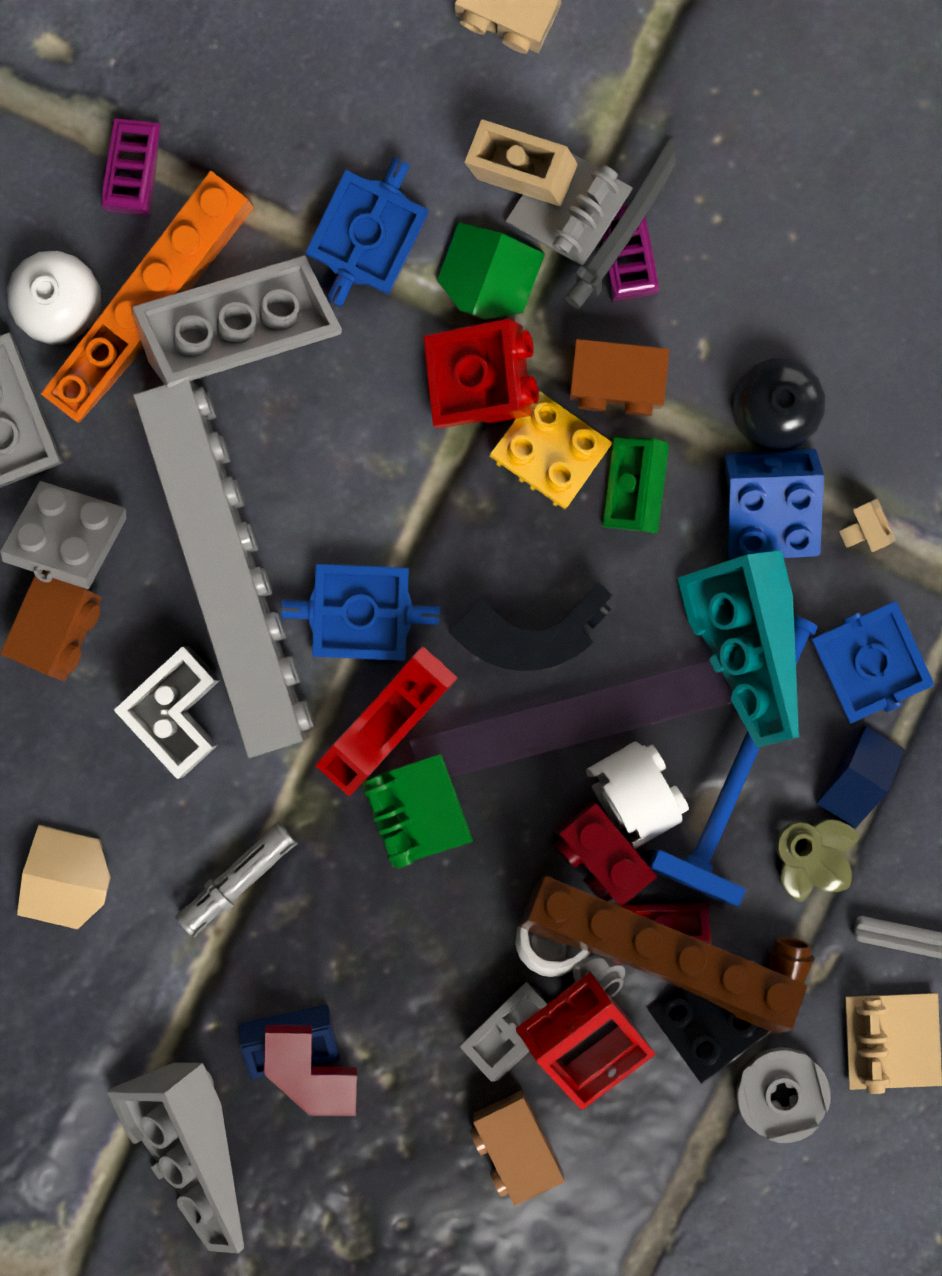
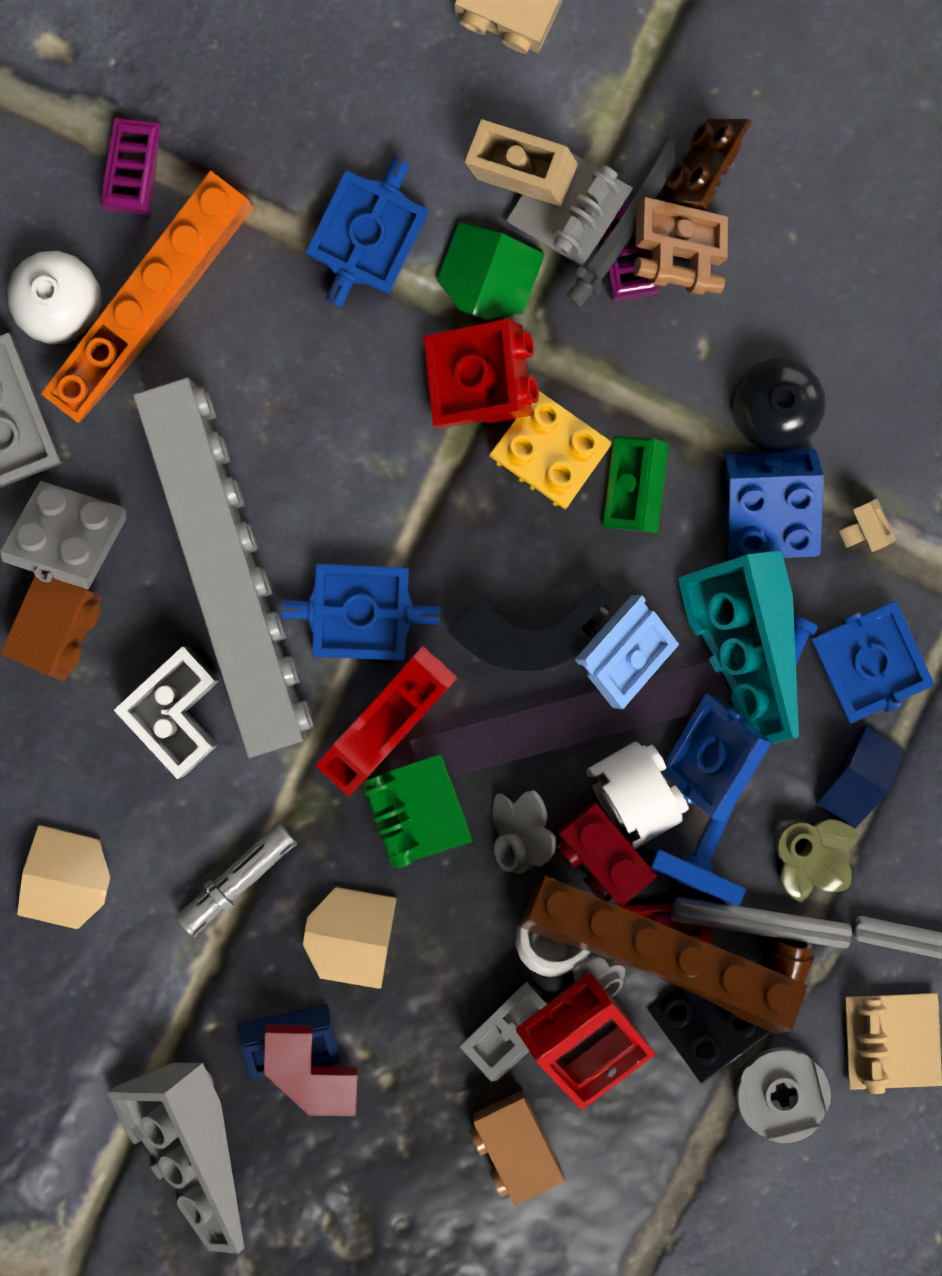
(234, 321): light grey slope -> none
(350, 936): none -> tan slope
(522, 833): none -> light grey plate
(619, 376): dark orange brick -> none
(627, 652): none -> light blue plate
(683, 233): none -> medium nougat plate
(712, 149): none -> reddish brown hinge
(715, 757): none -> blue plate
(761, 922): none -> light grey axle

